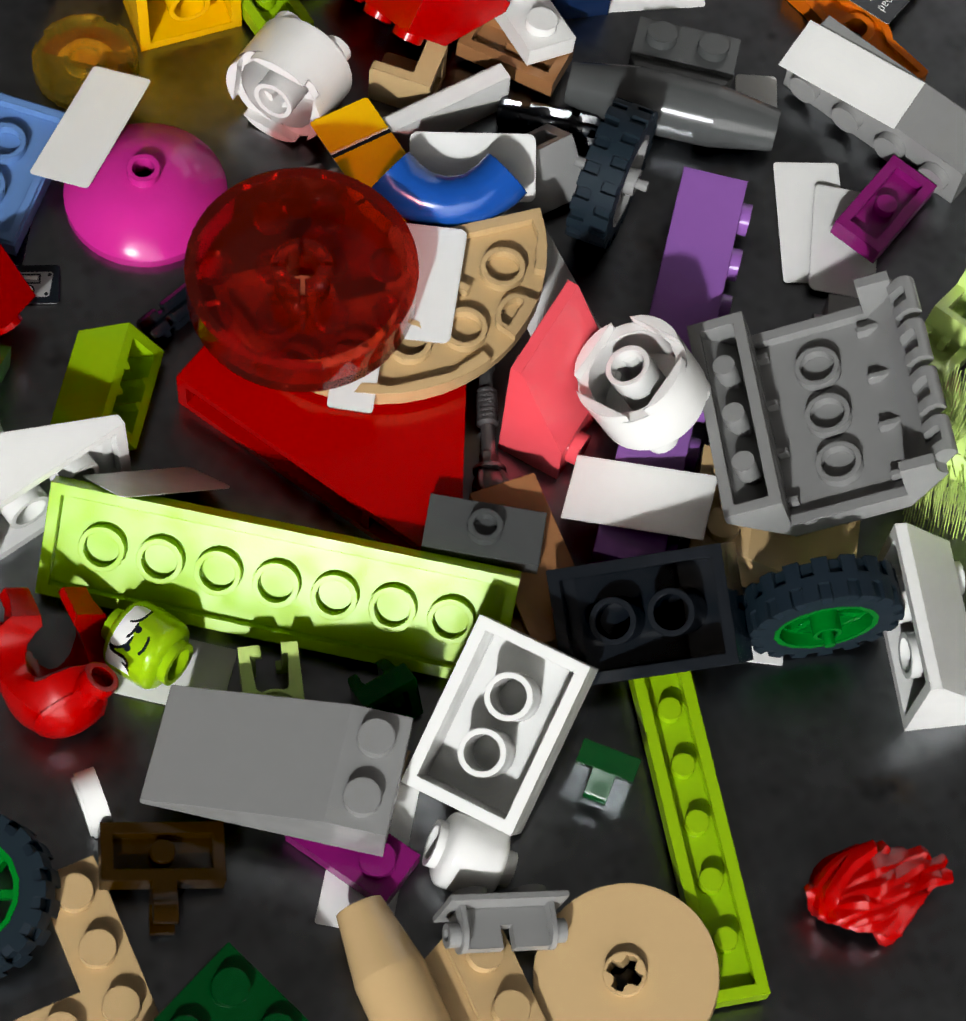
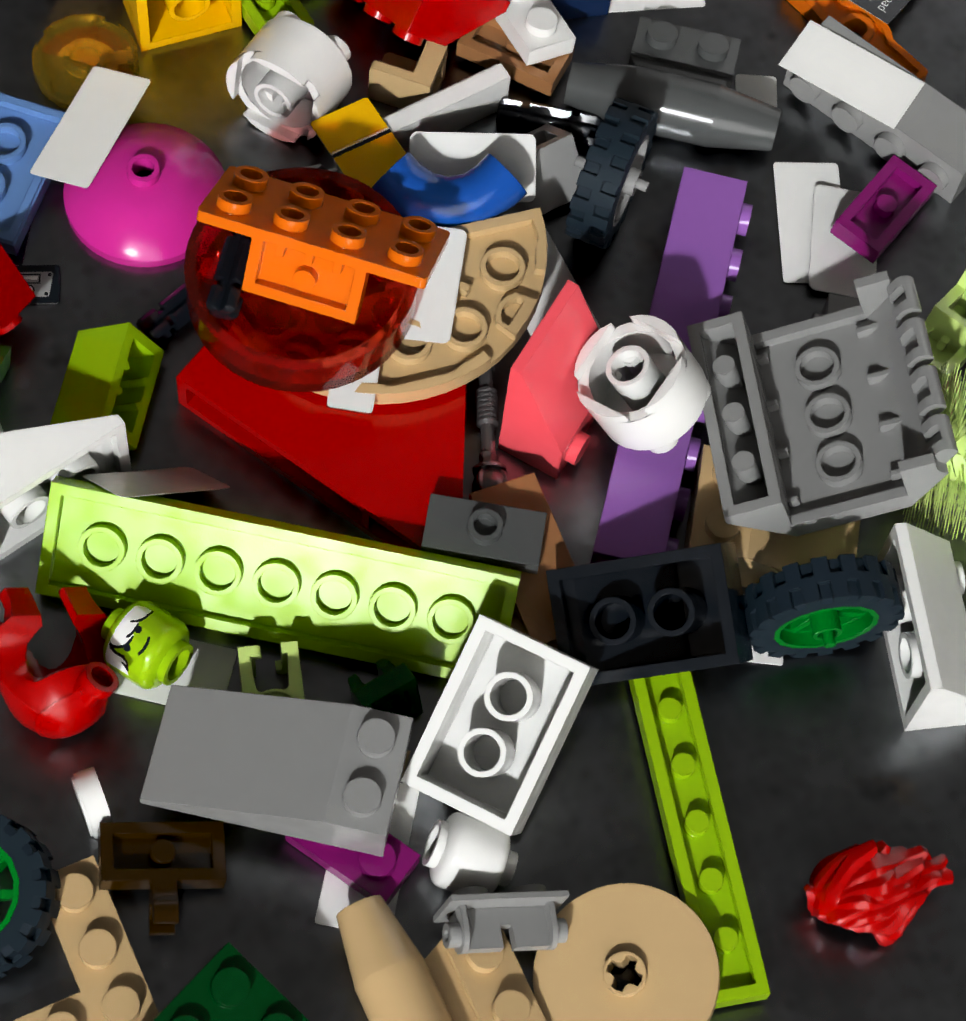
(224, 297): none -> black axle
(318, 246): none -> orange bracket
(605, 766): dark green tile -> none
(639, 497): white sticker -> none

